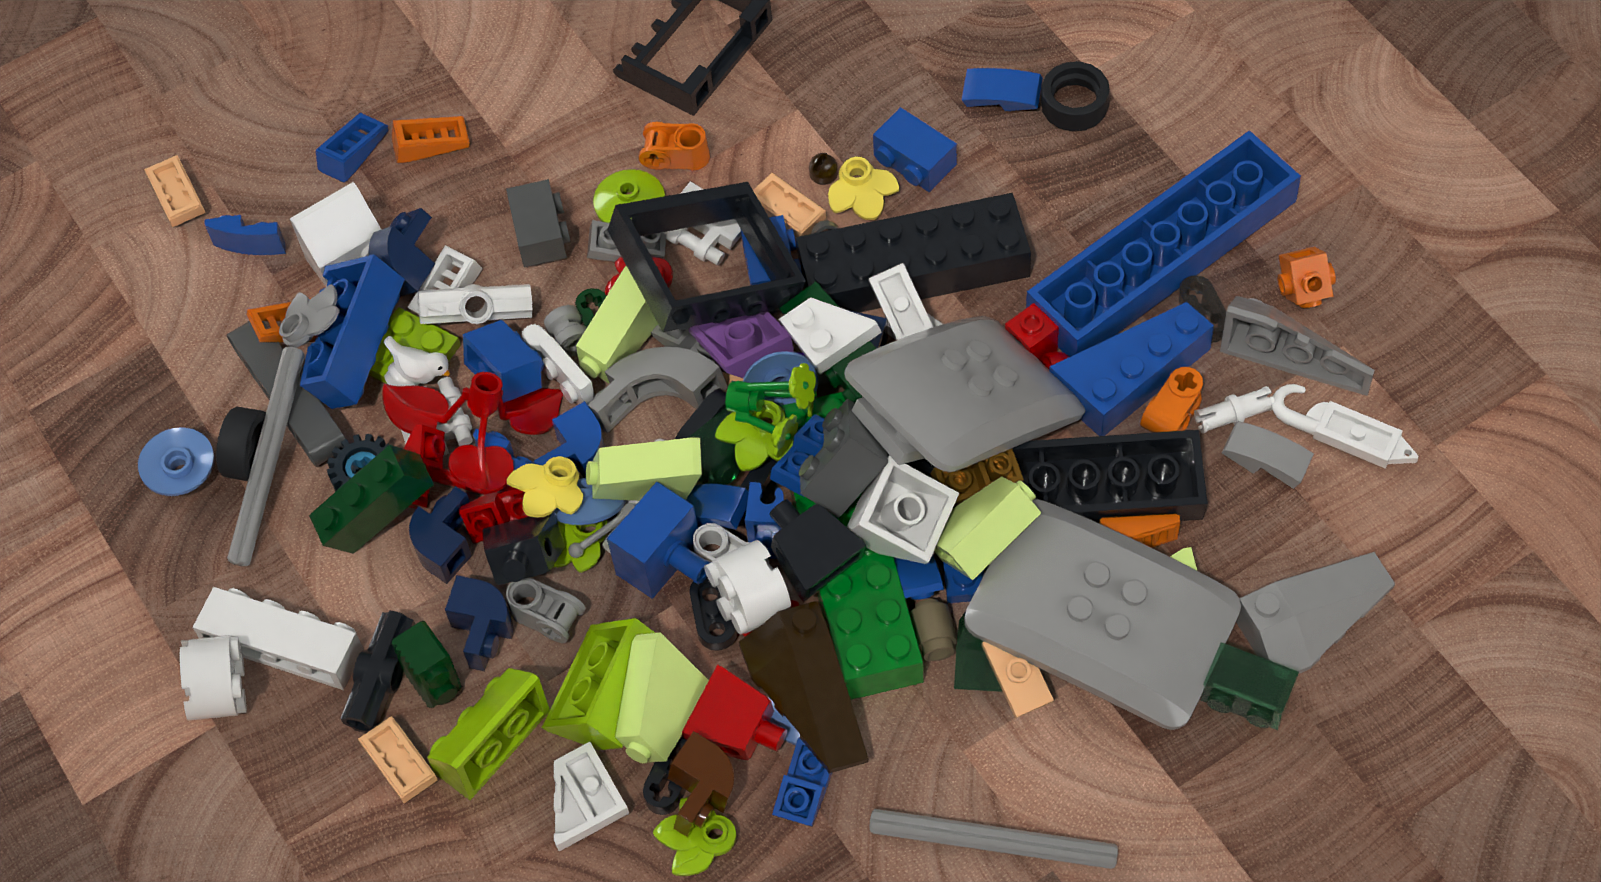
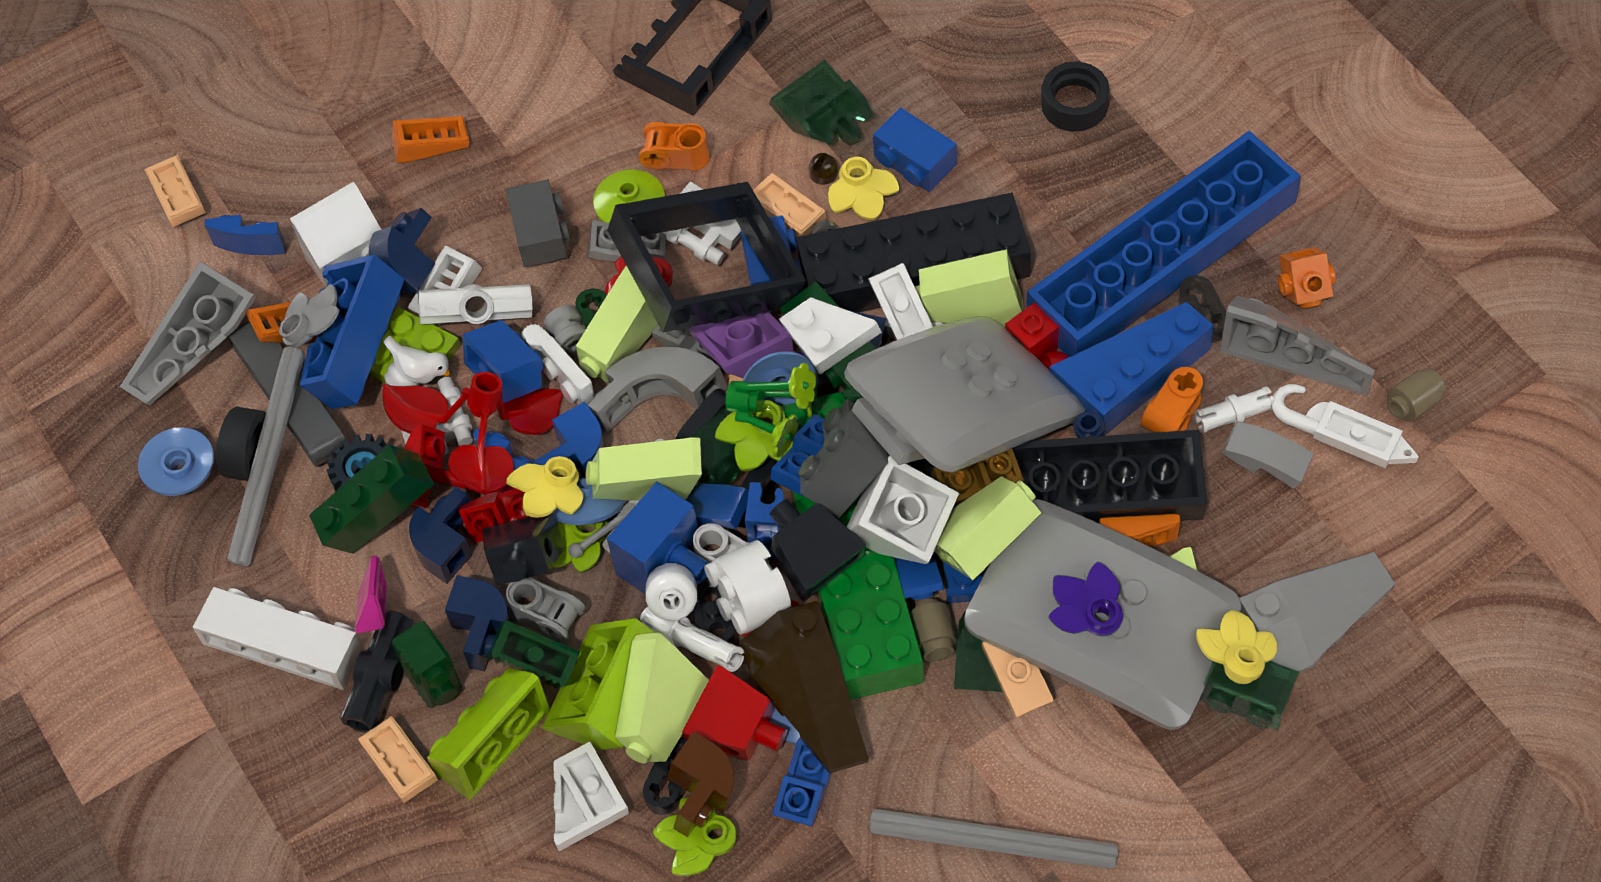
(194, 325): none -> light grey wedge
(212, 677): white brick -> none
(341, 164): blue slope -> none
(372, 598): none -> dark pink slope
(533, 653): none -> dark green brick
(671, 592): none -> white head
(696, 640): none -> white pin
(822, 106): none -> clear green plate
(971, 289): none -> yellowish green slope
(1002, 87): blue slope -> none
(1083, 599): none -> dark purple plate
(1088, 425): none -> dark blue pin
(1238, 647): none -> light yellow plate
(1415, 395): none -> dark tan brick

